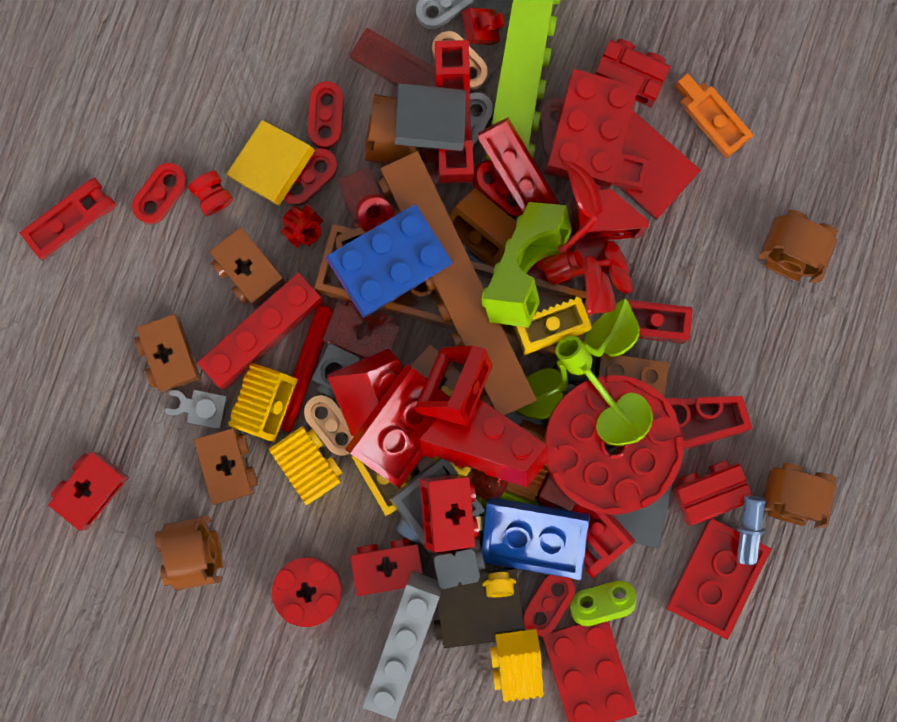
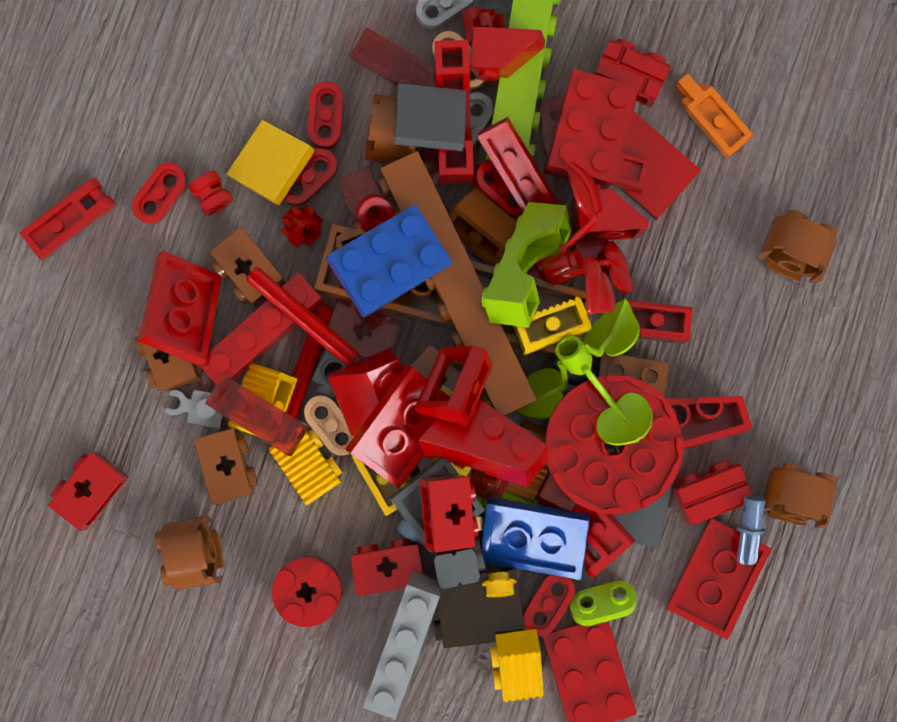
(180, 308): none -> red plate
(257, 415): none -> clear red plate
(302, 316): none -> red axle
(503, 51): none -> red slope

